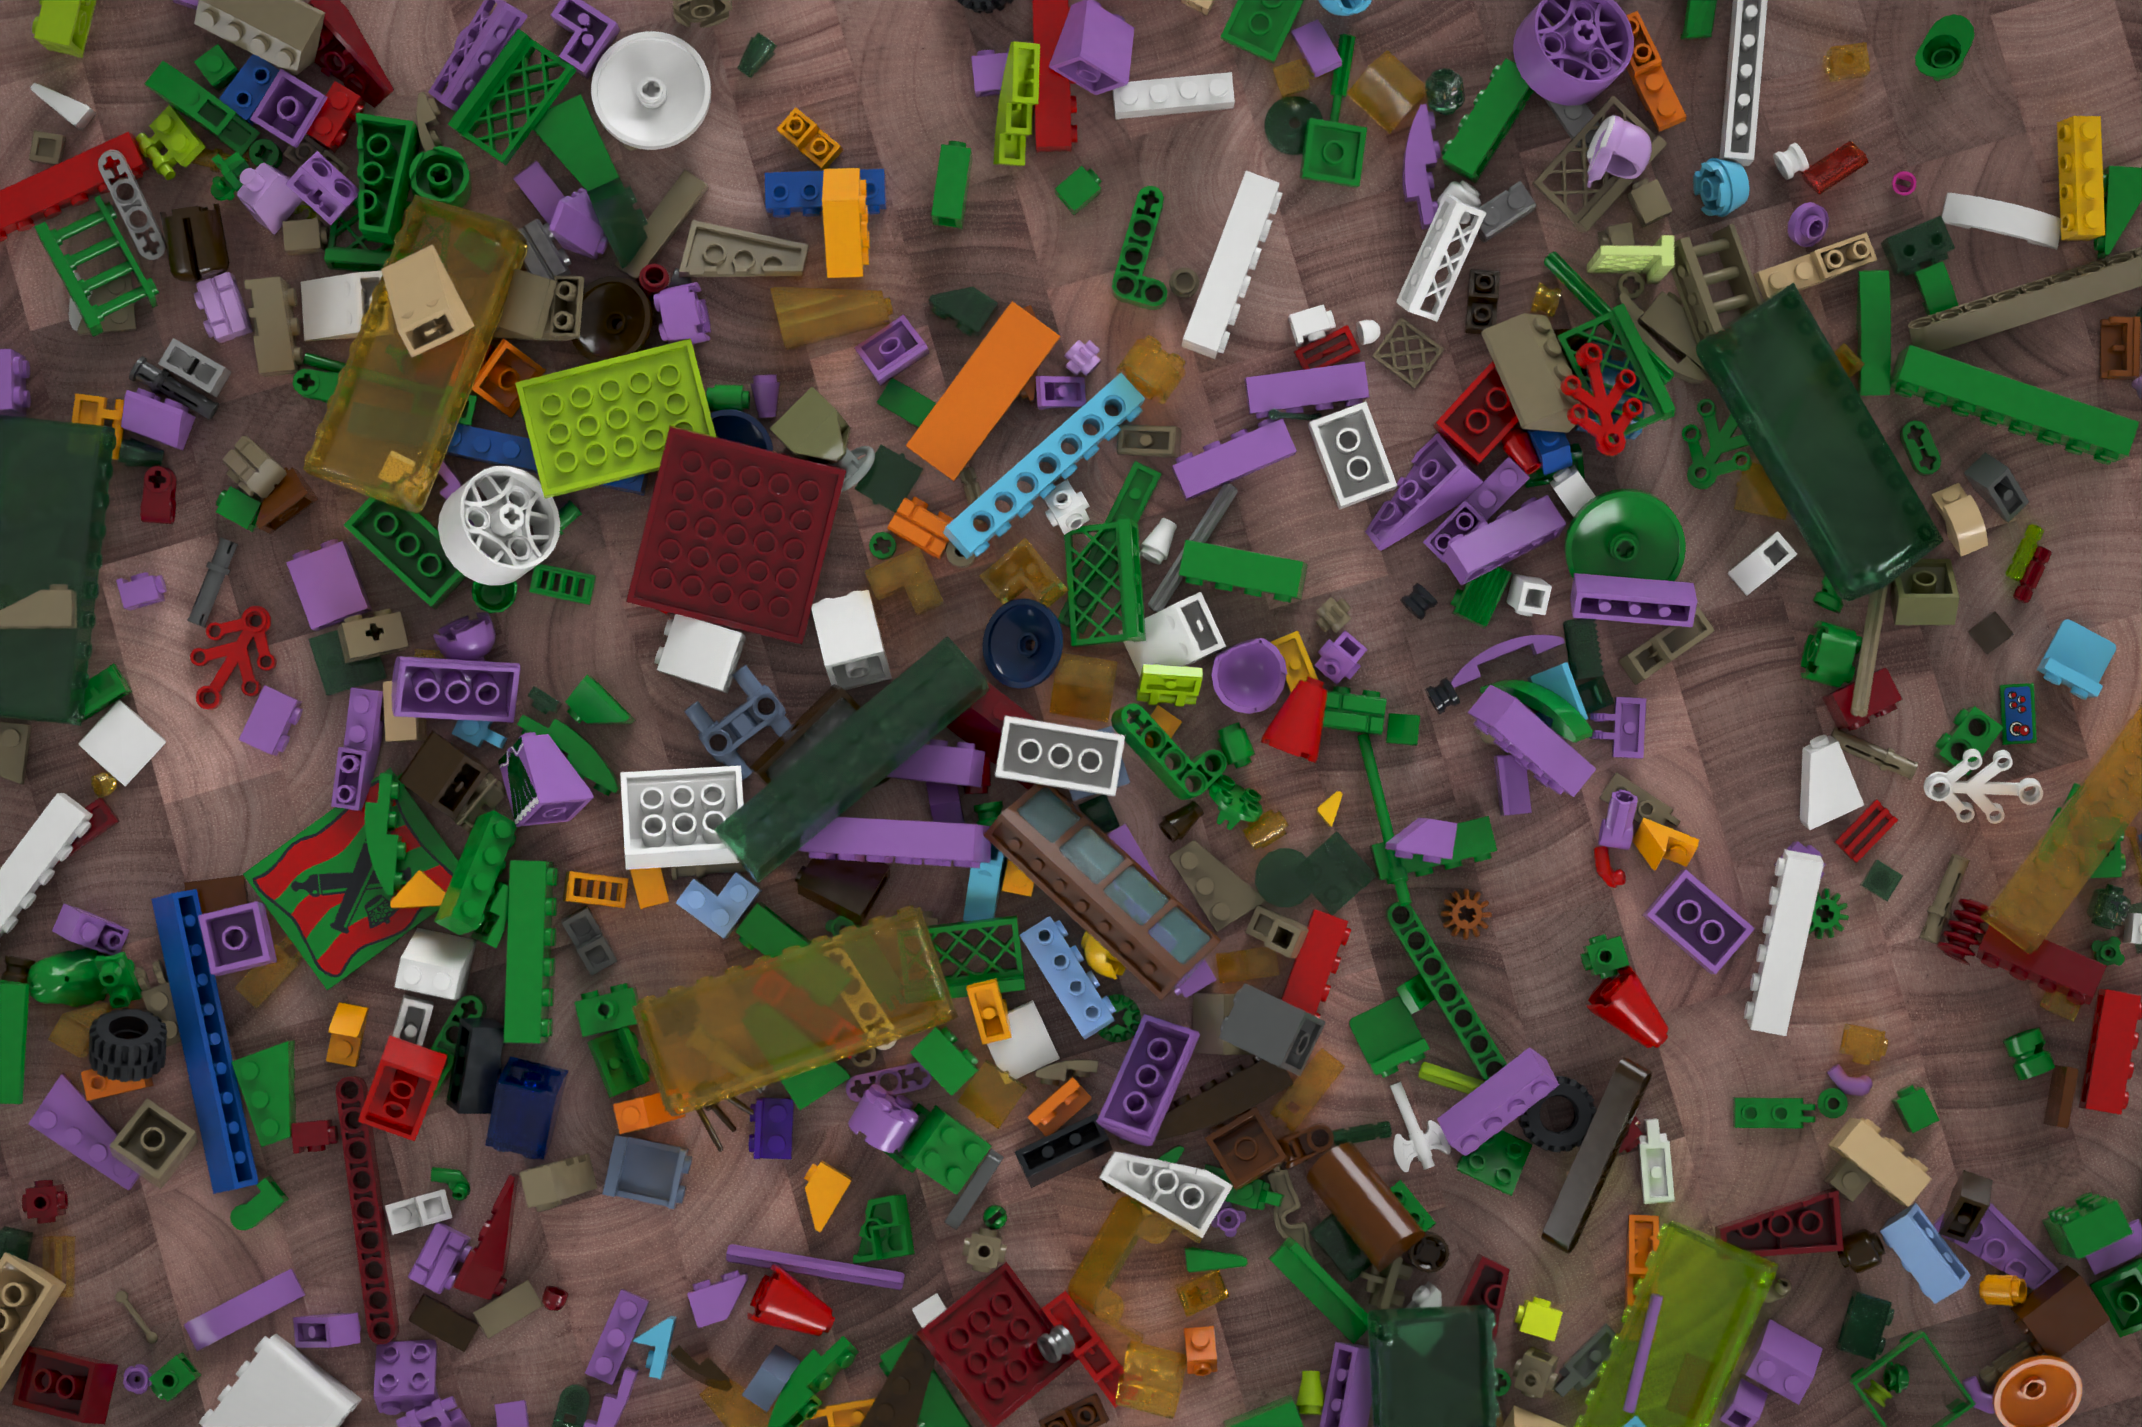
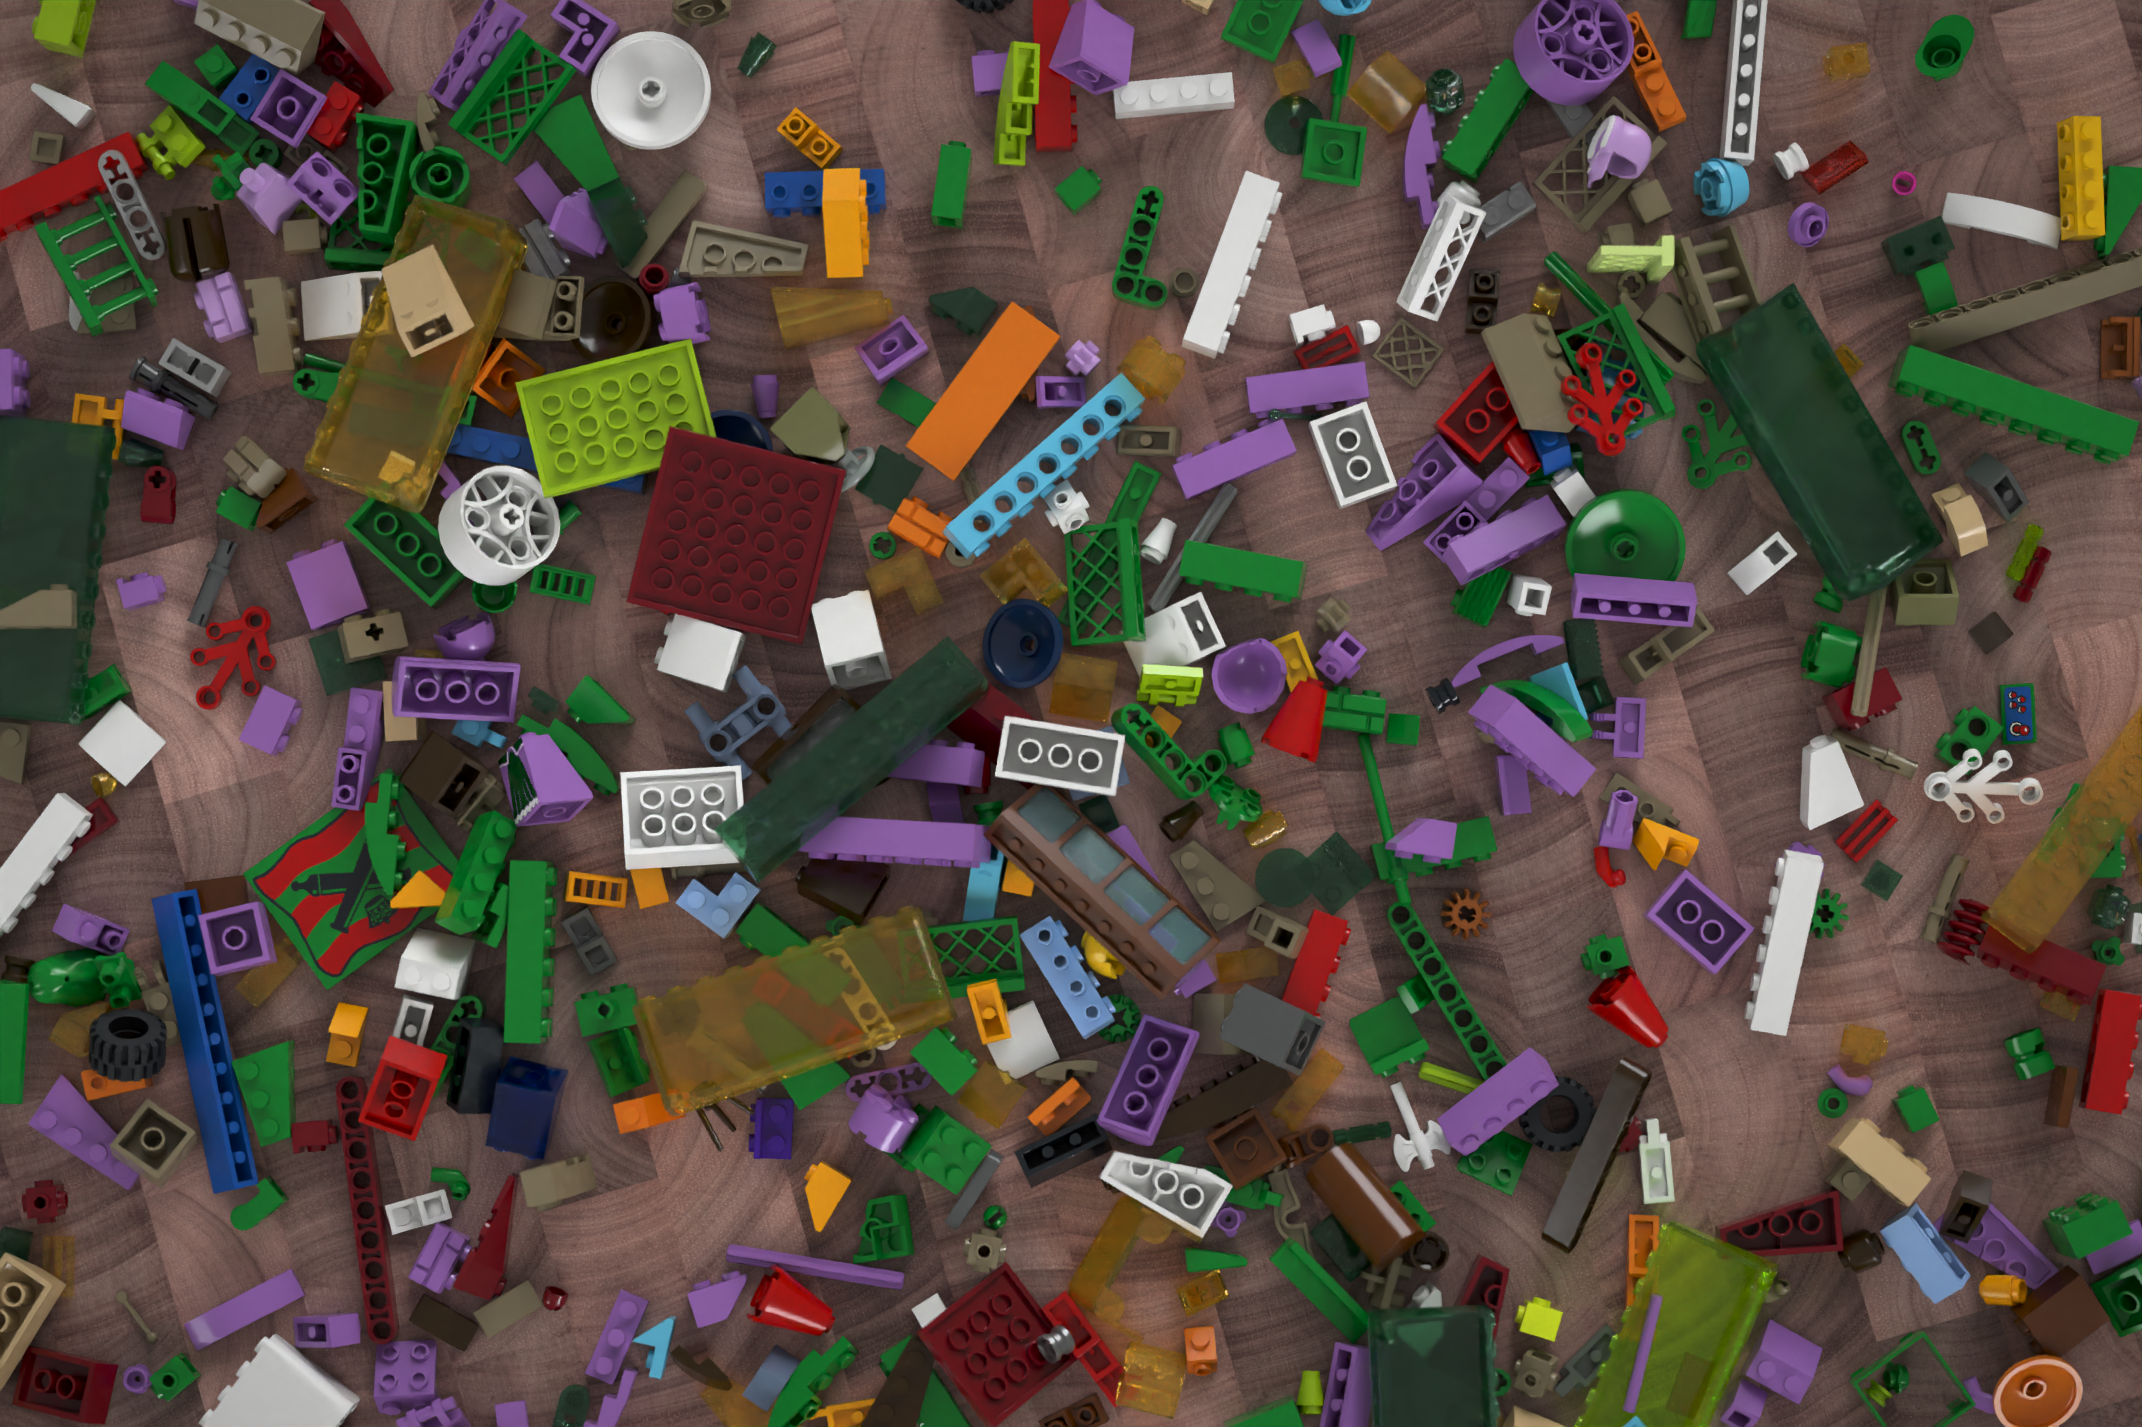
(647, 1171): sand blue panel -> none
(727, 397): green brick -> none
(1329, 808): yellow slope -> none
(1419, 601): black wheel -> none
(1758, 494): clear yellow piece -> none
(1770, 1112): green hinge -> none
(1817, 266): tan slope -> none
(1865, 1325): clear green brick -> none
(1874, 332): green slope -> none
(2005, 1361): dark tan axle -> none
(2077, 659): medium azure bracket -> none

